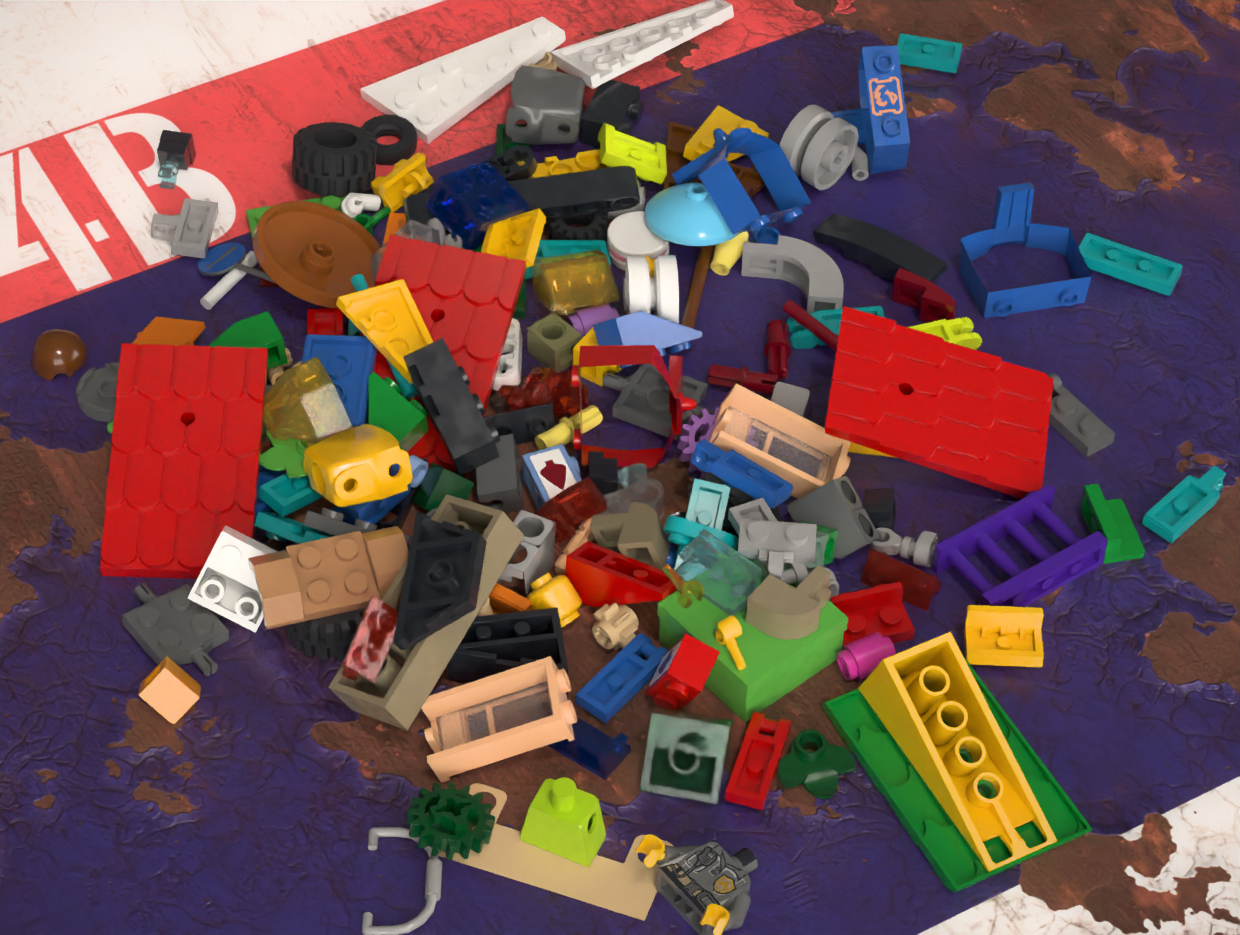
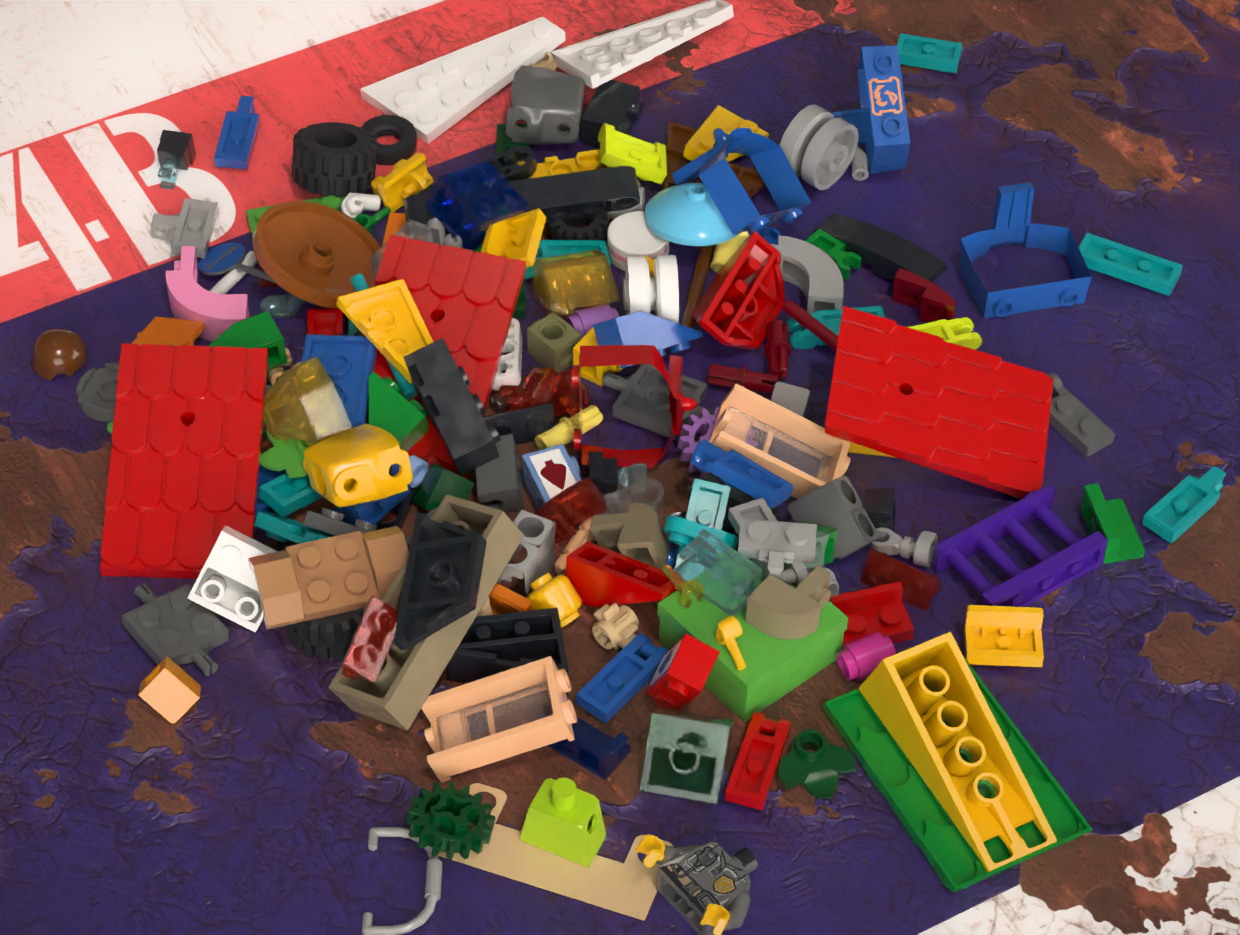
(195, 303): none -> bright pink arch
(238, 136): none -> blue hinge
(281, 305): none -> clear light blue arm
(744, 295): none -> red wedge
(836, 250): none -> green plate

